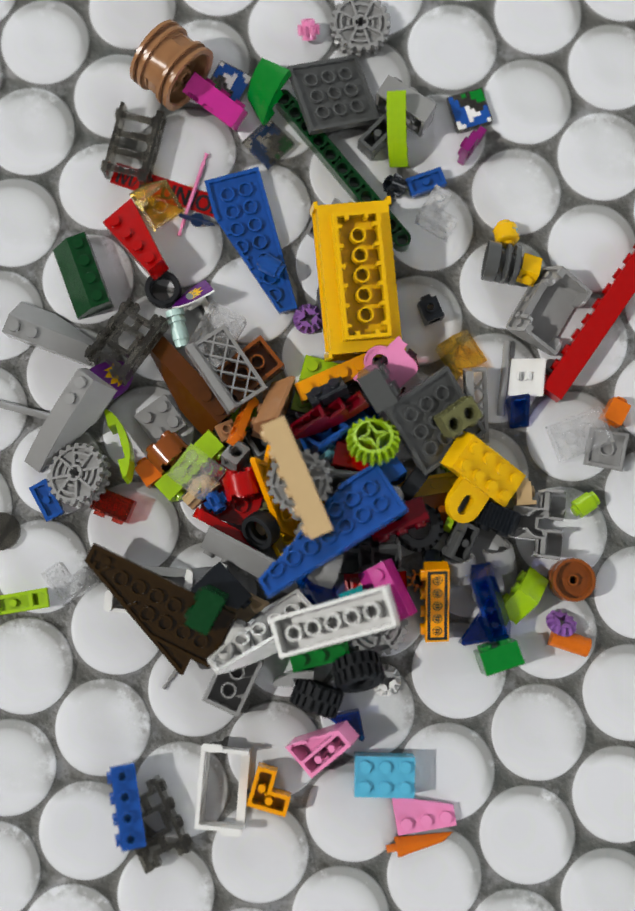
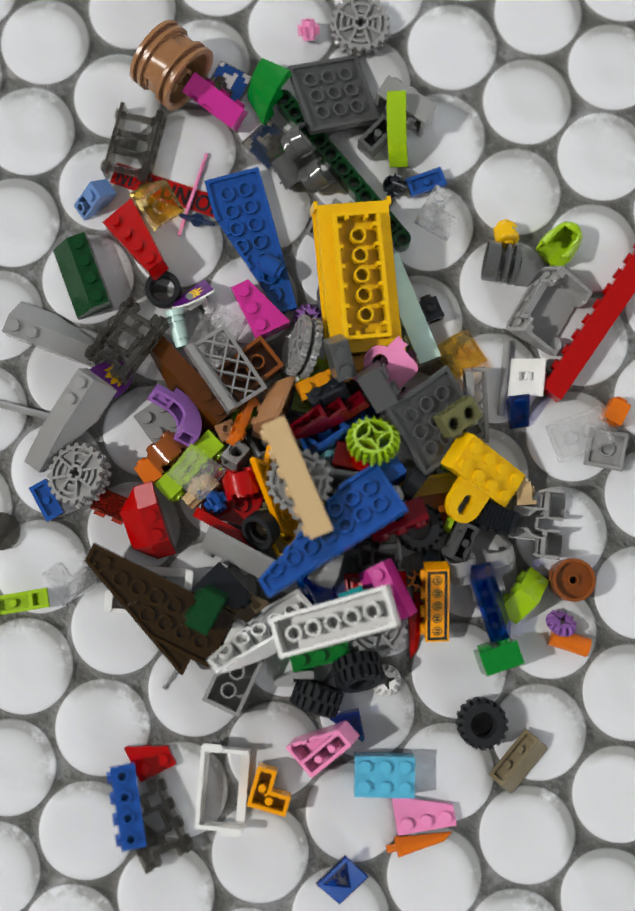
(94, 198): none -> medium blue slope
(126, 464): lime slope -> none
(146, 522): none -> red wedge
(150, 759): none -> red wing
(183, 411): none -> medium lavender arch
(259, 312): none -> dark pink wedge
(289, 168): none -> dark grey piece
(304, 346): none -> light grey piece
(339, 357): none -> dark grey brick
(342, 879): none -> piece
(412, 320): none -> light aqua brick
(414, 625): none -> red bar
(469, 110): tile -> none
(469, 144): magenta plate -> none
(475, 632): clear blue slope -> none
(496, 731): none -> black tyre
(518, 761): none -> dark tan panel
(529, 269): yellow brick -> none
(560, 244): none -> lime hair
(585, 504): lime brick -> none

